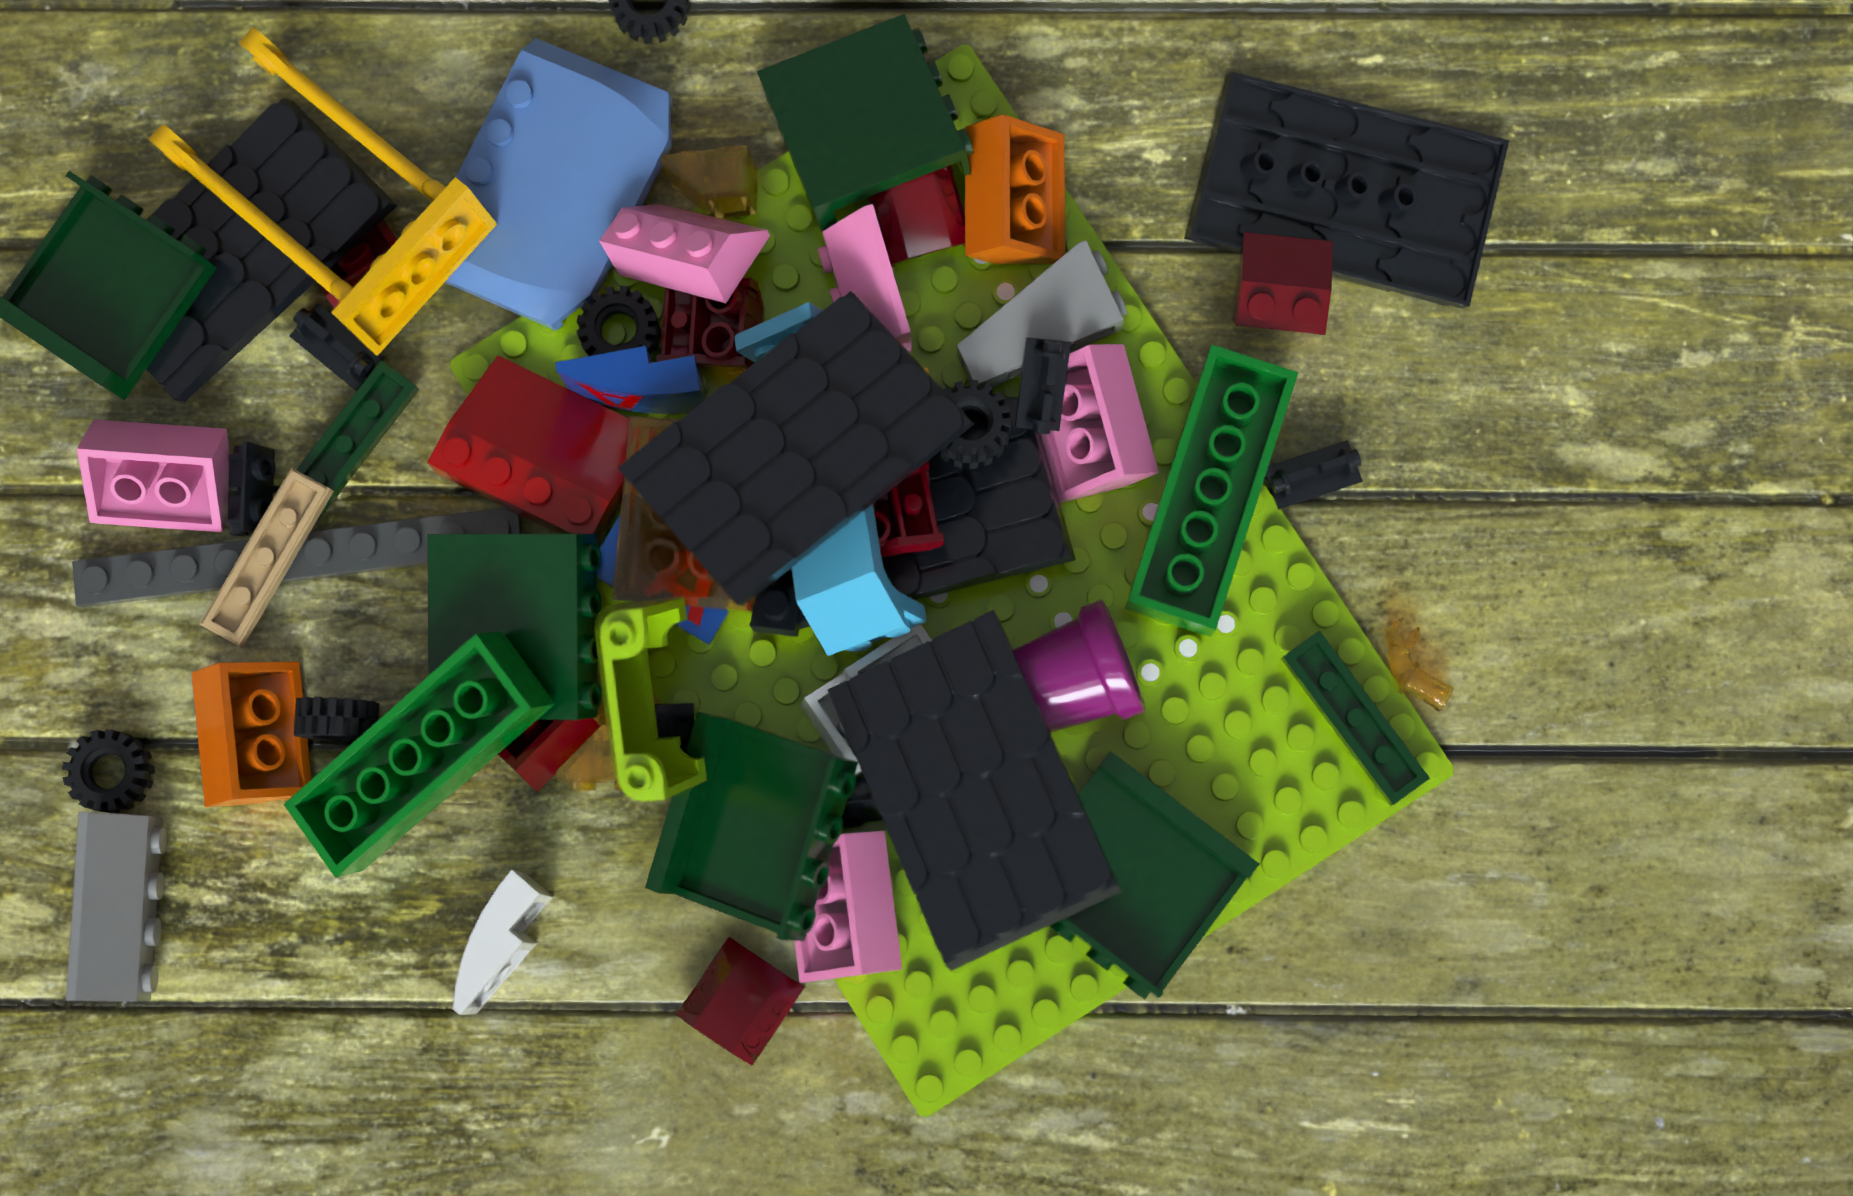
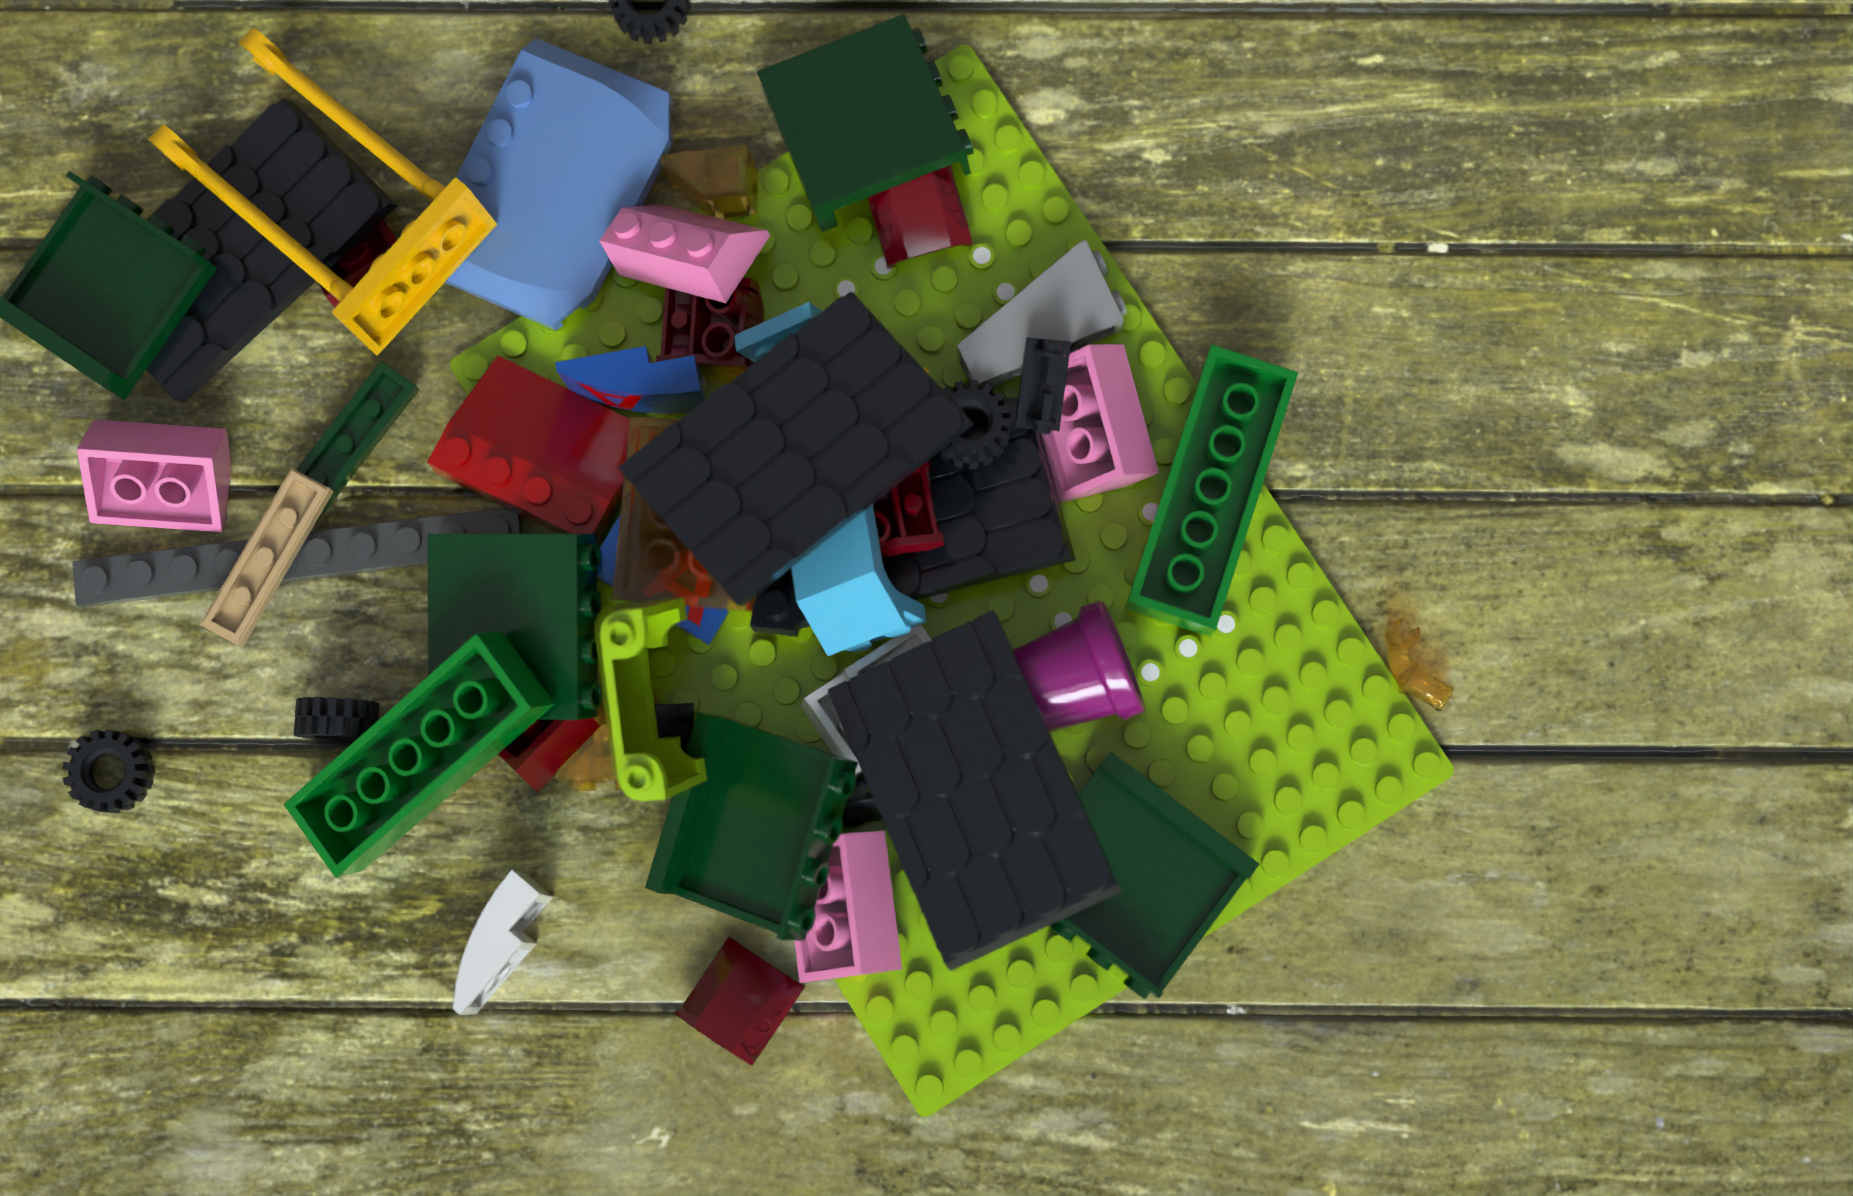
(115, 907): light grey slope -> none
(249, 732): orange slope -> none
(253, 471): black hinge -> none
(334, 345): black hinge -> none
(614, 303): black tyre -> none
(861, 265): bright pink slope -> none
(1015, 193): orange slope -> none
(1284, 283): dark red slope -> none
(1314, 474): black hinge -> none
(1355, 718): dark green plate -> none
(1388, 188): black piece -> none

